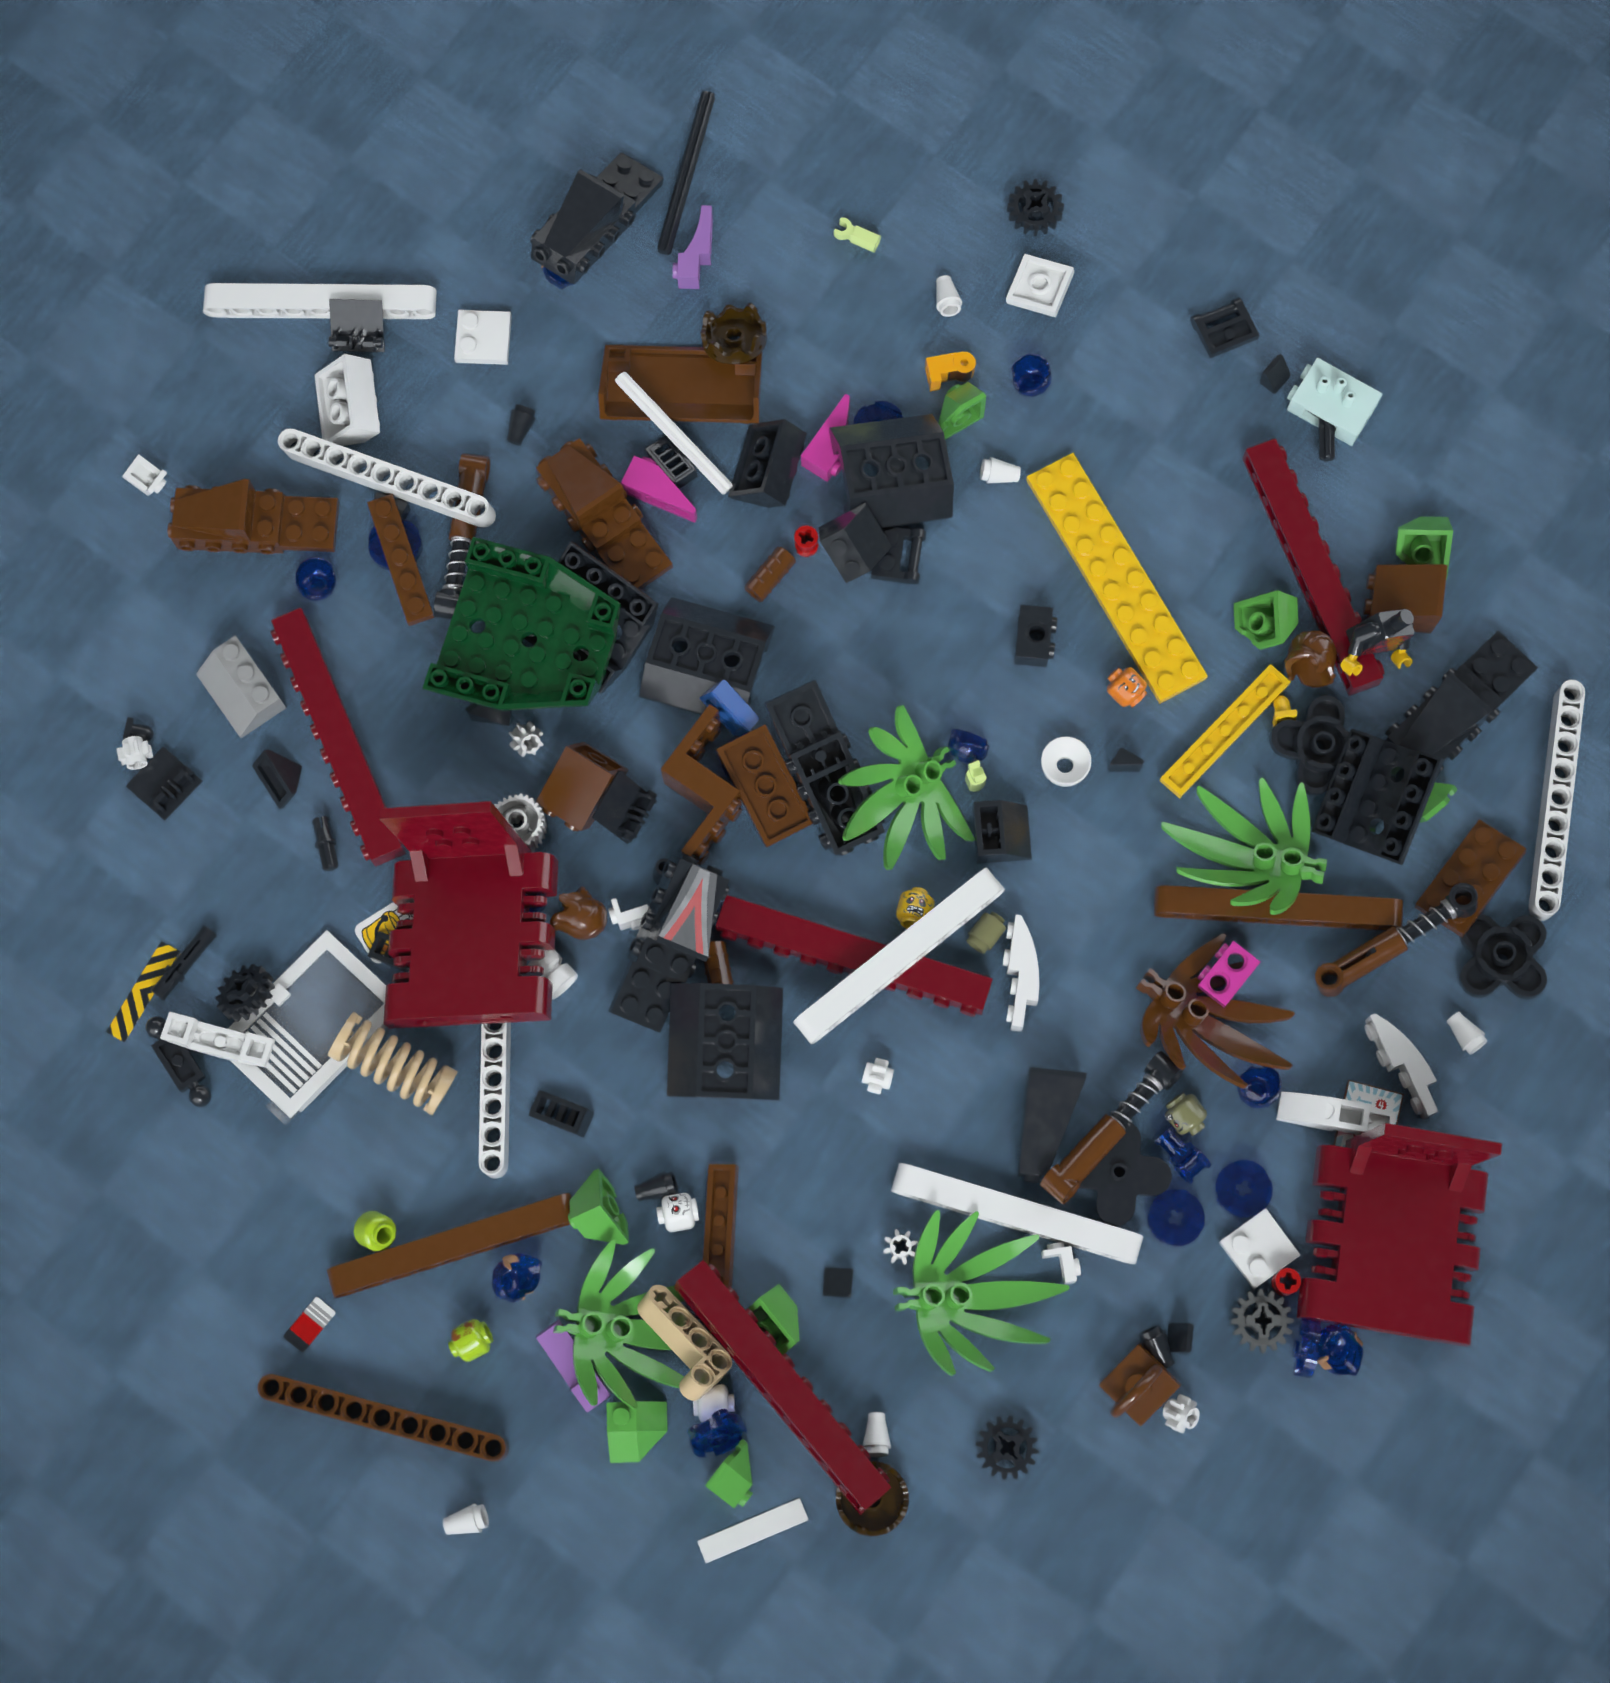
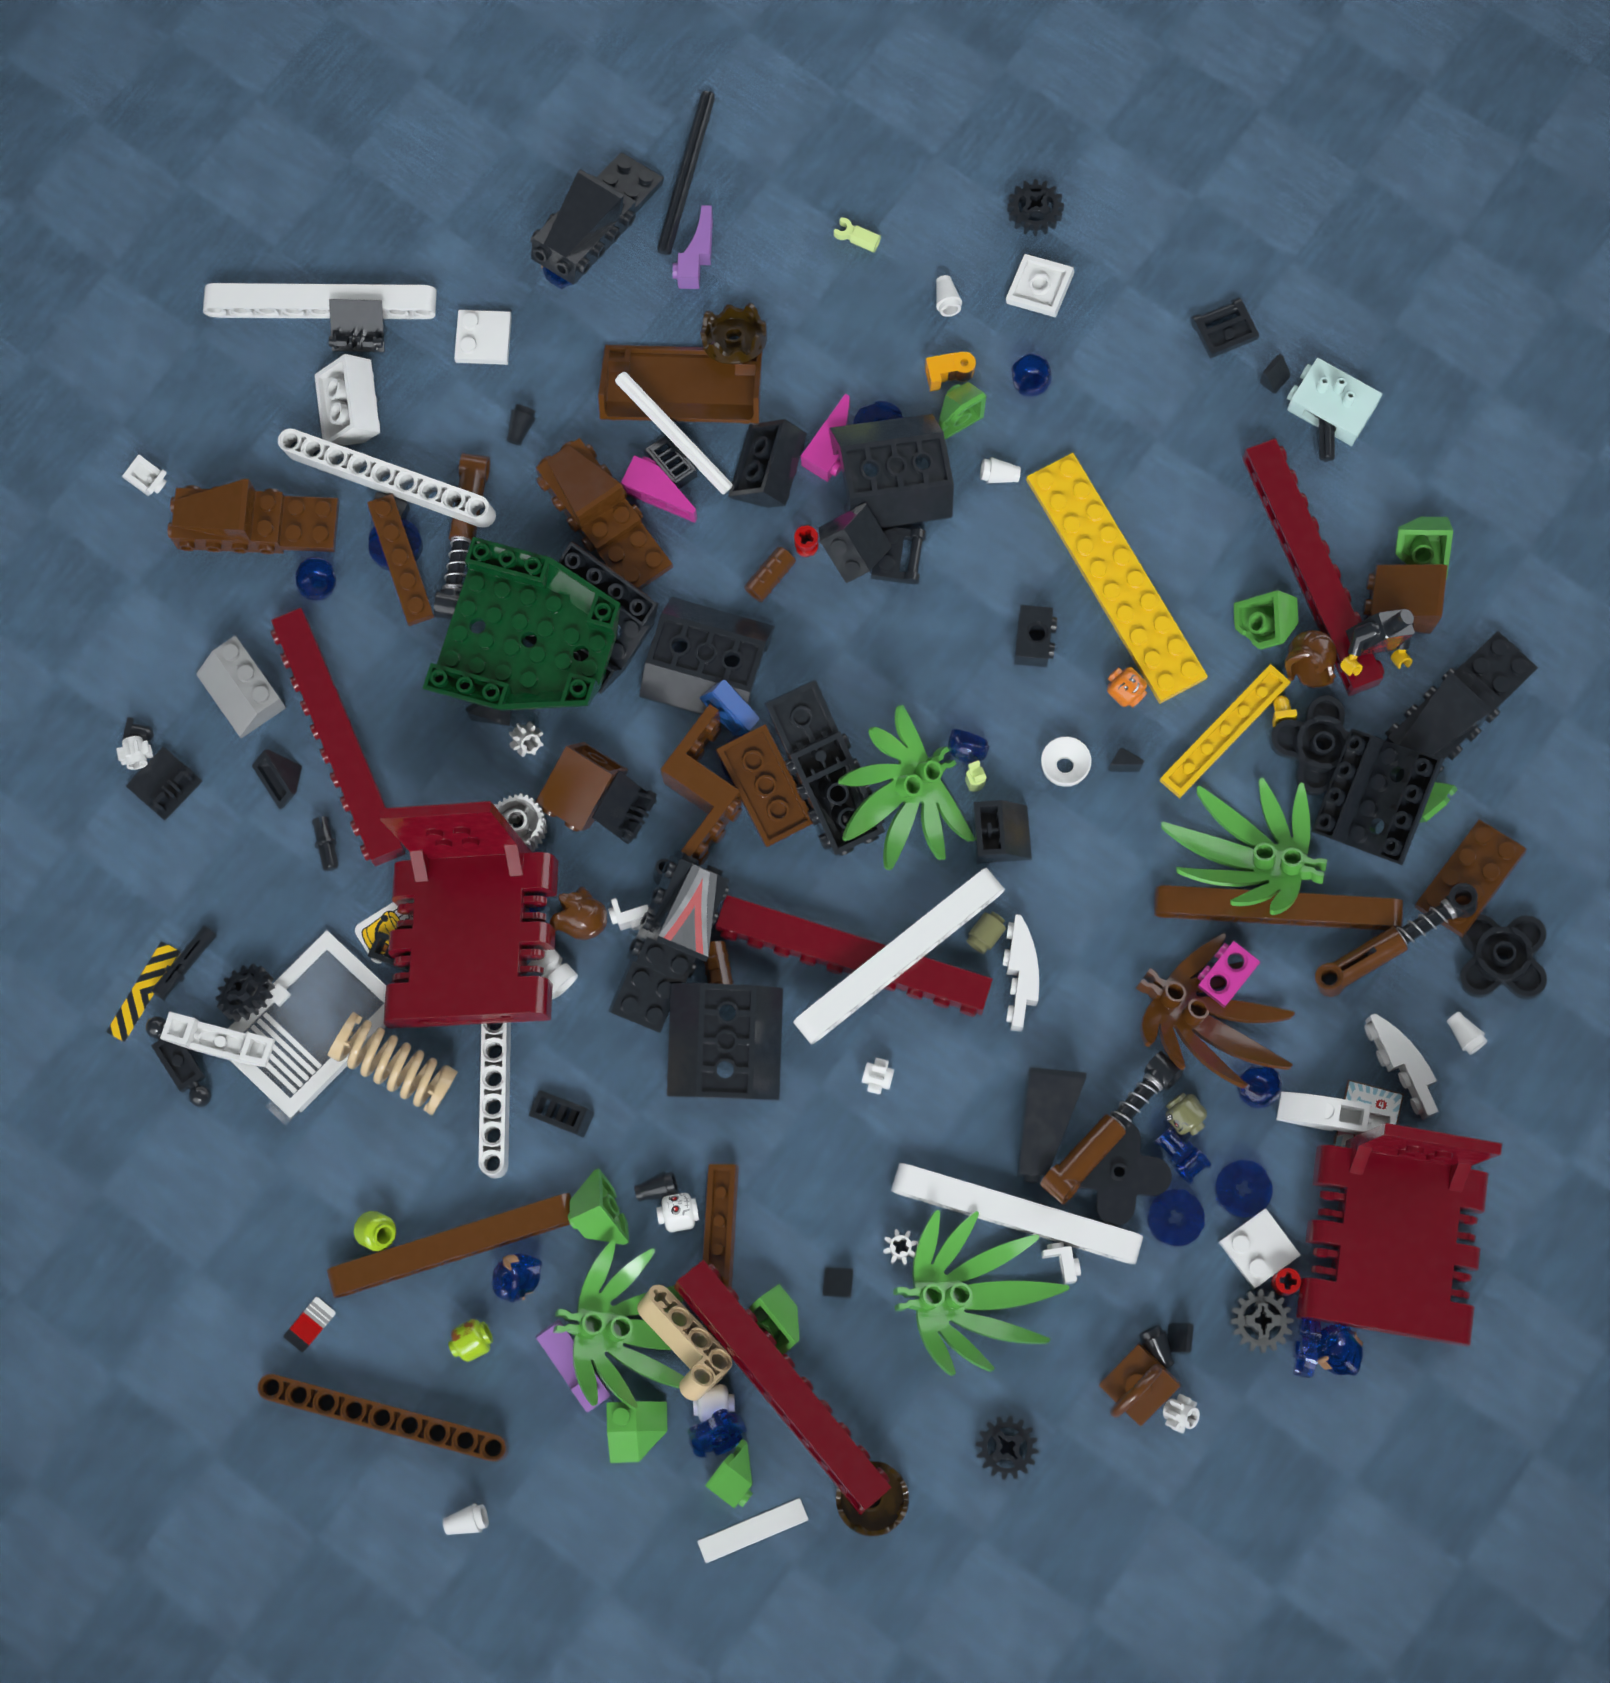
(876, 1436): white cone -> none
(913, 906): yellow head -> none
(1550, 810): white beam -> none

